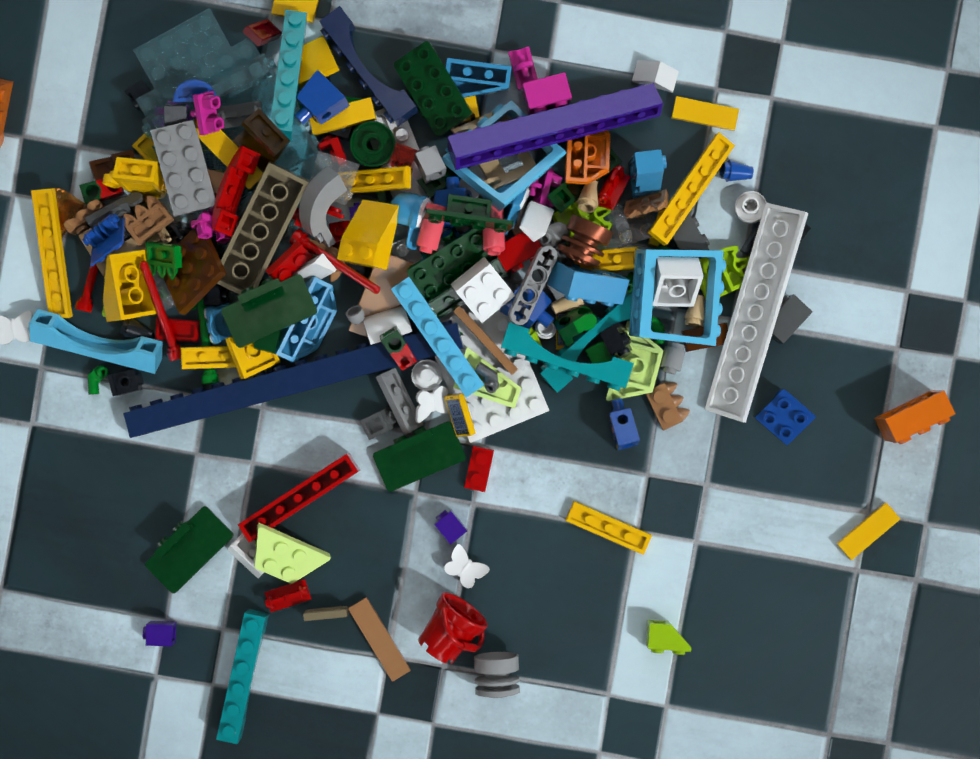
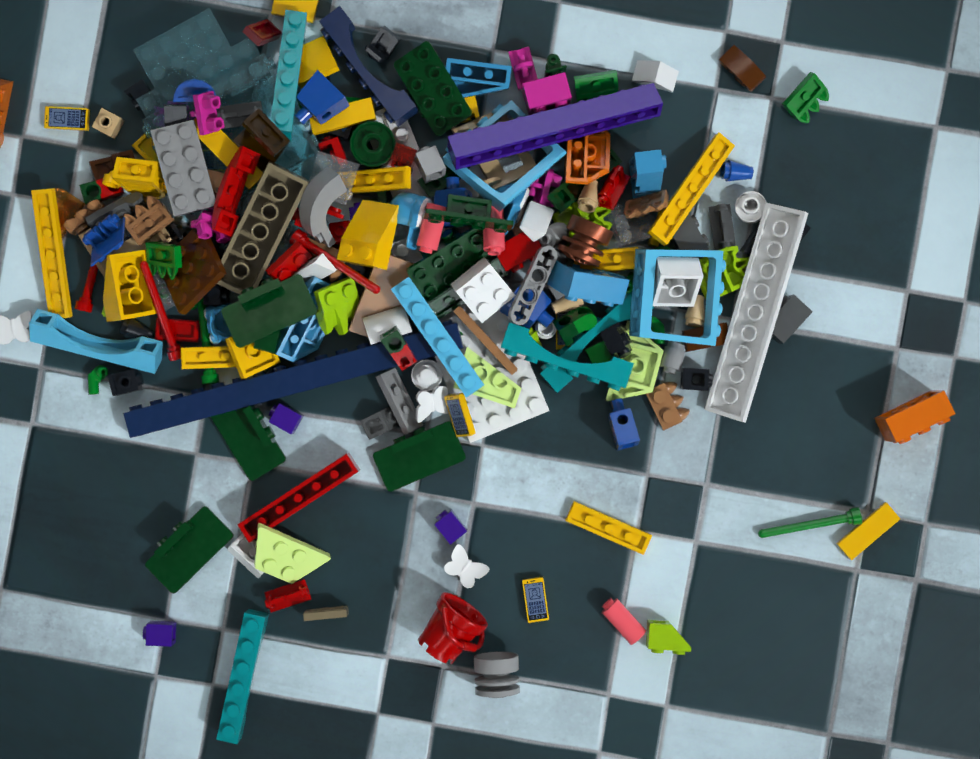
(67, 118): none -> tile
(112, 128): none -> tan plate
(250, 440): none -> dark green bracket
(285, 418): none -> dark purple brick
(336, 305): none -> lime plate
(355, 314): light grey hinge -> none
(379, 639): medium nougat tile -> none
(382, 45): none -> black bracket
(479, 468): red plate -> none
(490, 377): flat silver arm -> none
(535, 599): none -> tile
(554, 66): none -> dark green hinge
(595, 84): none -> green plate
(623, 620): none -> coral brick
(704, 383): none -> black brick
(705, 113): yellow tile -> none
(722, 226): none -> dark grey hinge
(743, 68): none -> reddish brown slope
(785, 416): blue hinge -> none
(805, 98): none -> green plate
(852, 517): none -> green piece

